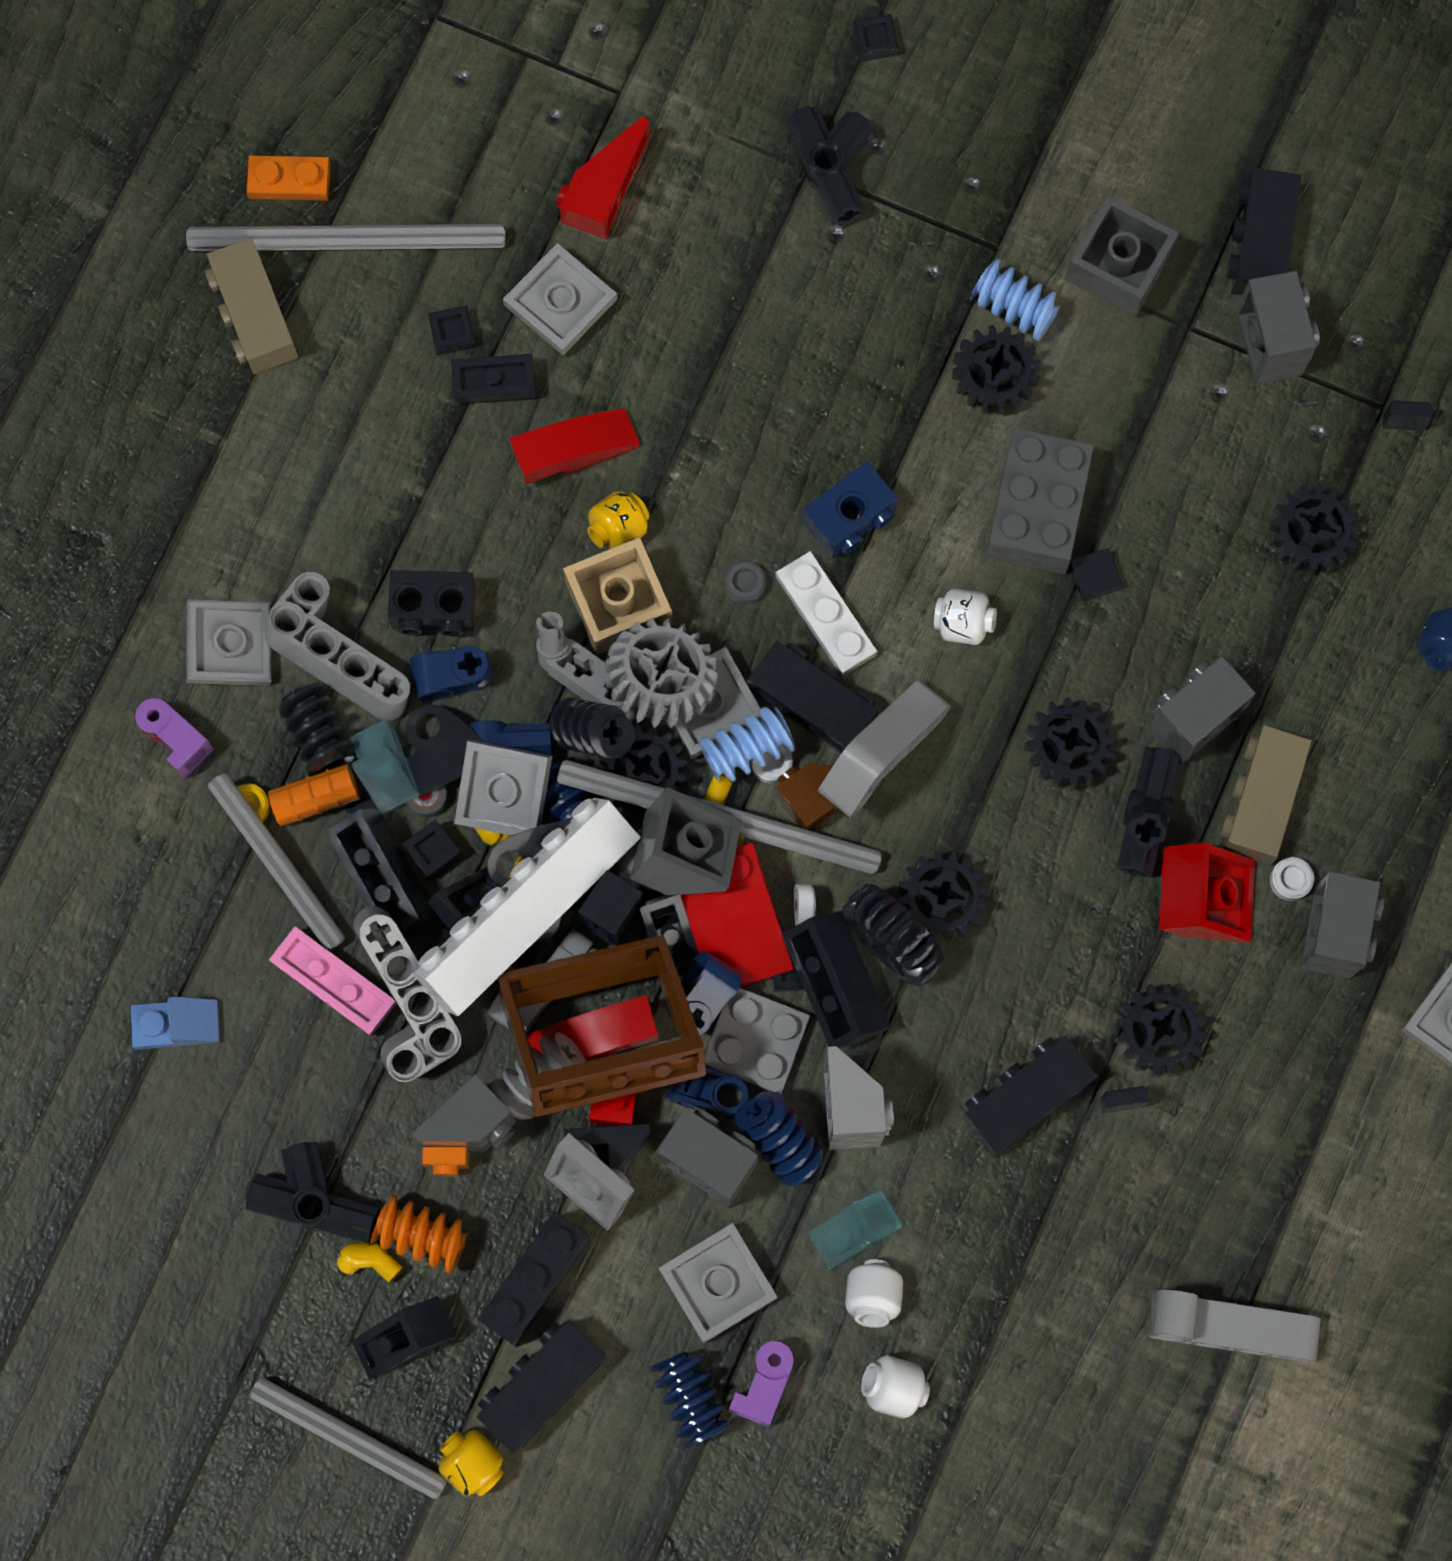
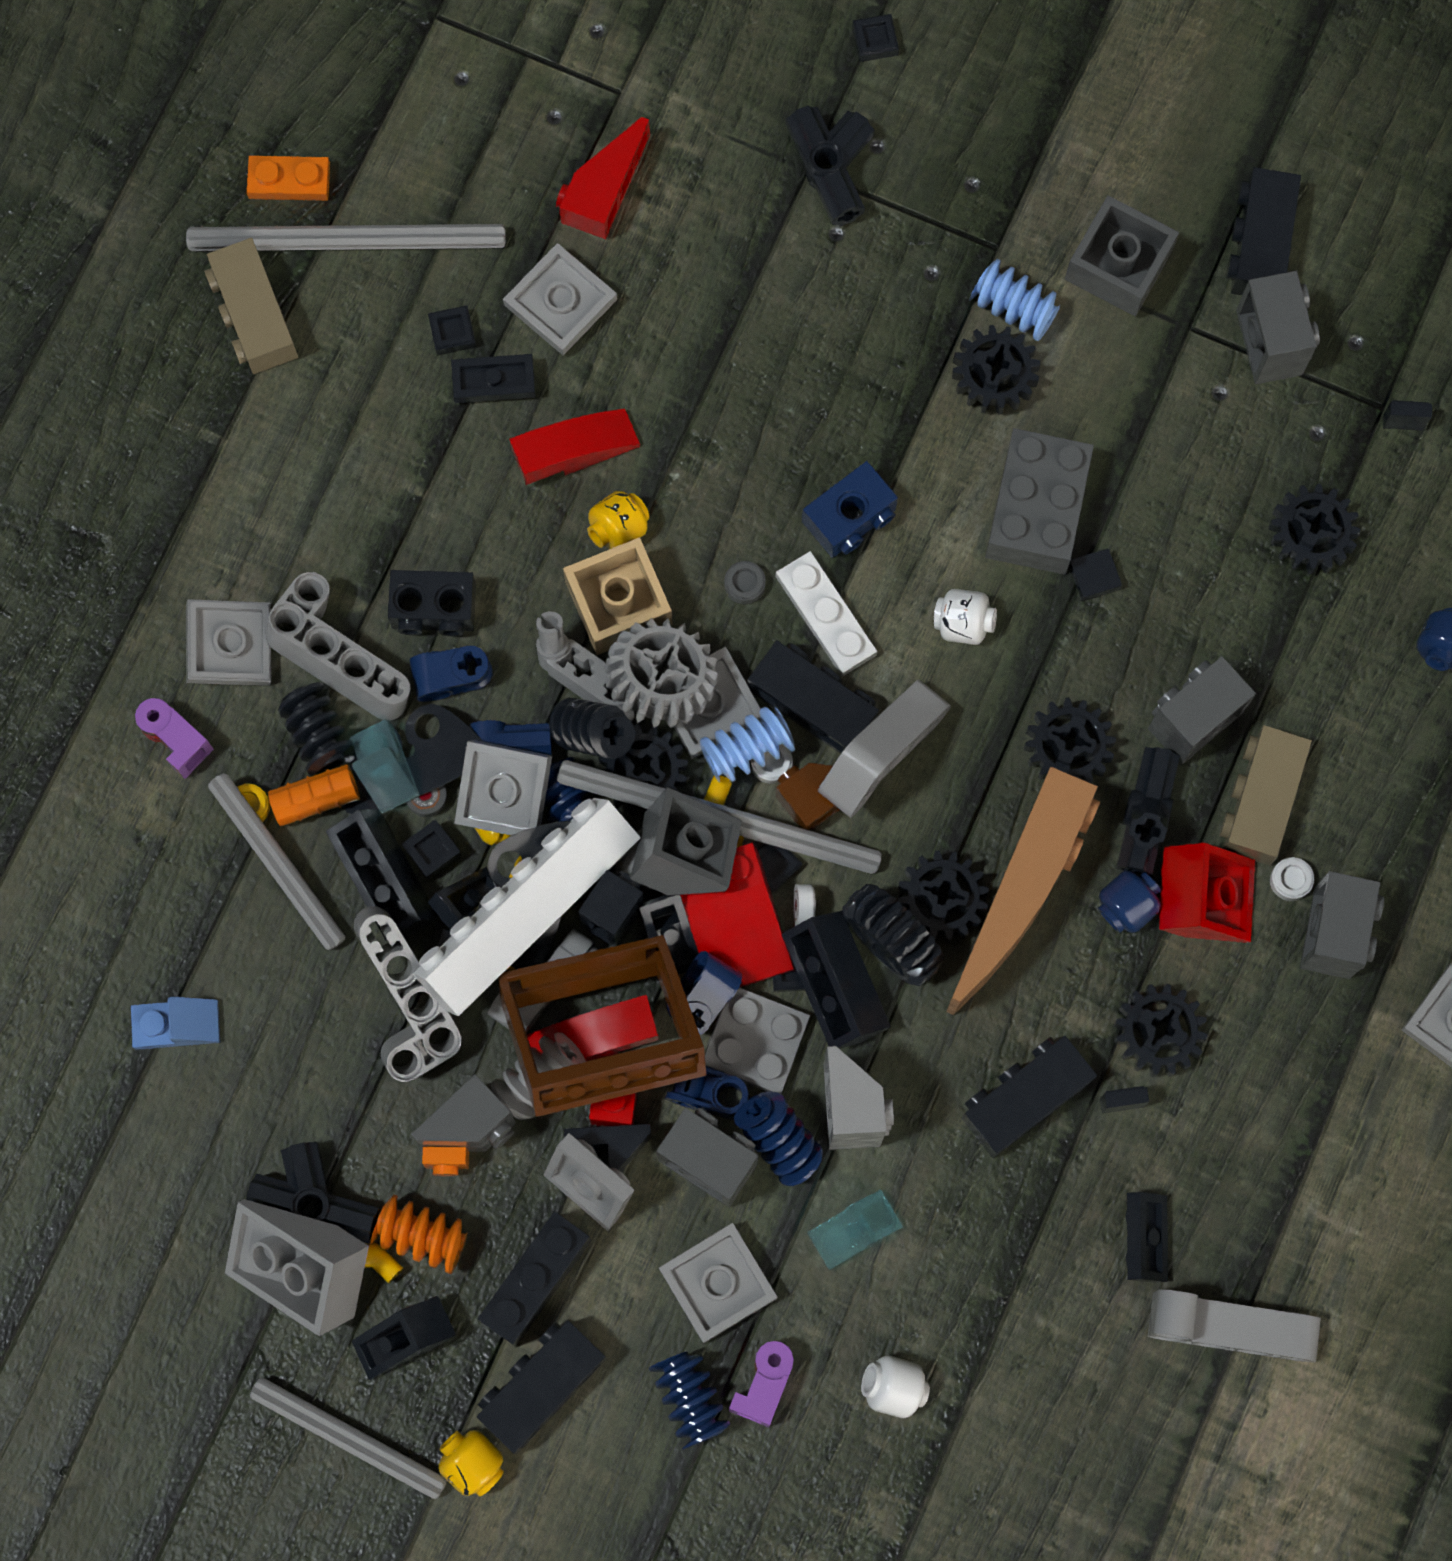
(297, 1264): none -> light grey slope
(333, 981): bright pink plate -> none
(778, 865): none -> black tile
(874, 1293): white head -> none
(1043, 850): none -> medium nougat slope
(1129, 901): none -> dark blue head
(1147, 1237): none -> black plate

